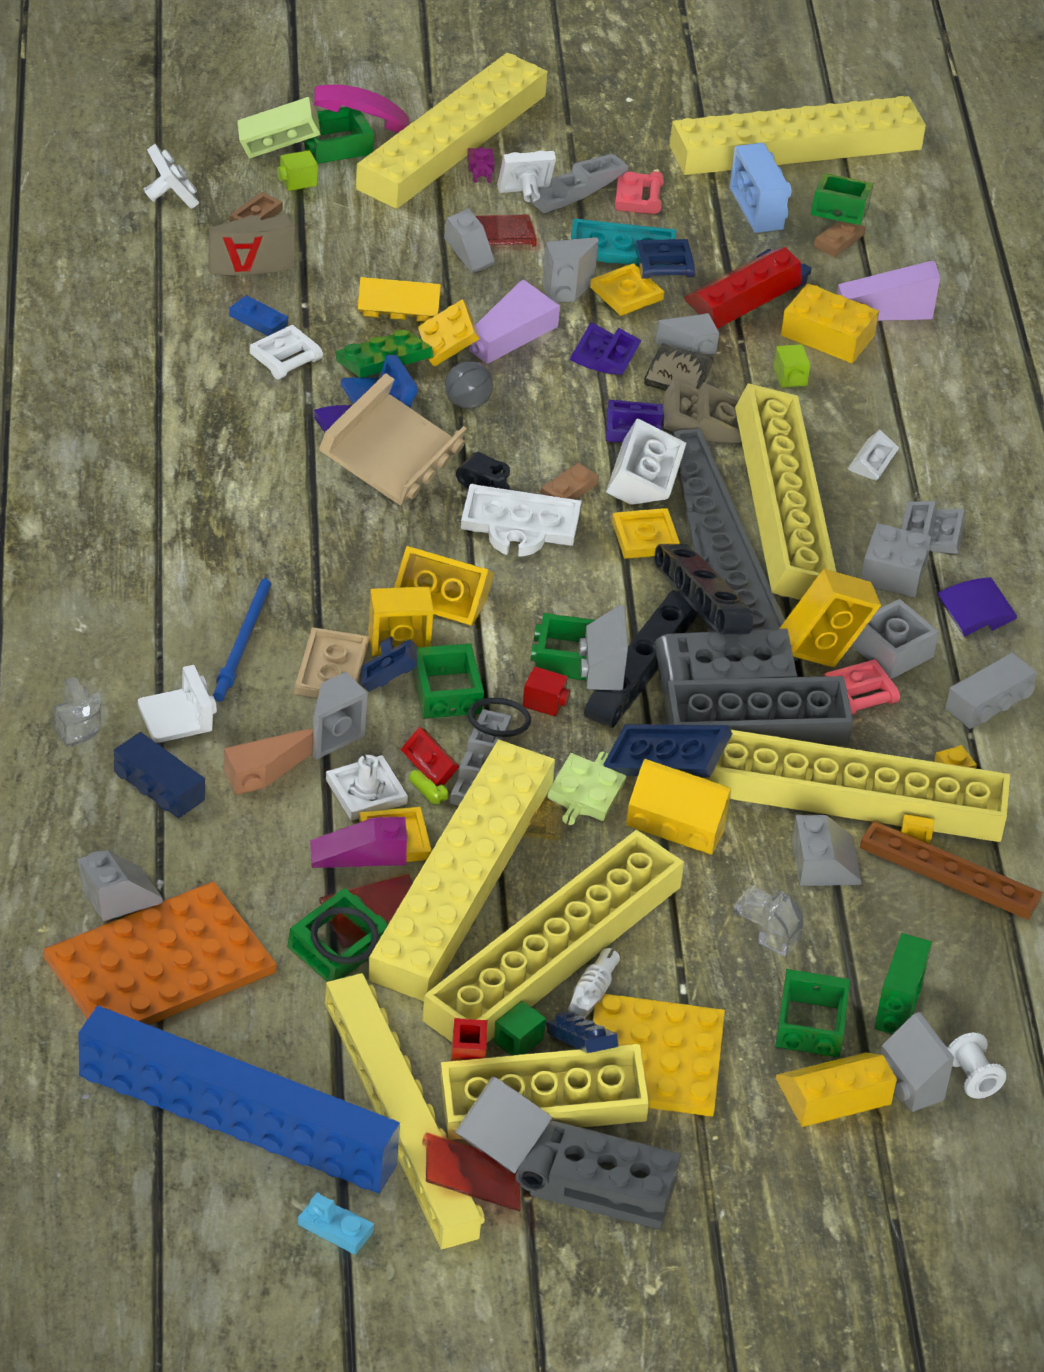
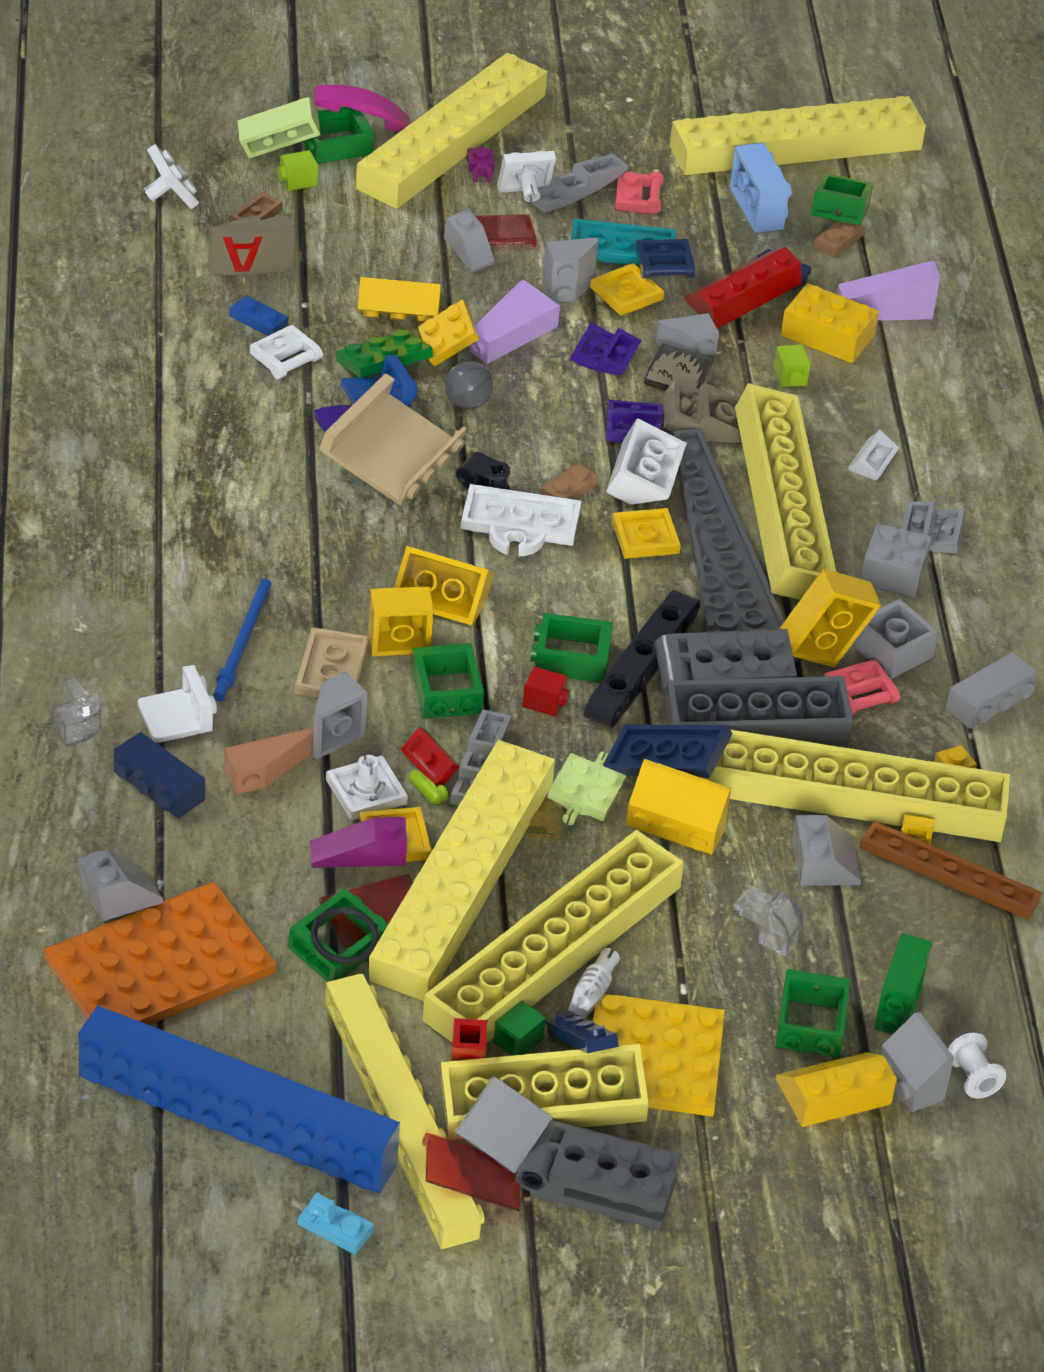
(389, 664): dark blue plate -> none
(498, 733): black tyre -> none
(605, 651): light grey slope -> none
(703, 589): black beam -> none
(976, 605): dark purple slope -> none

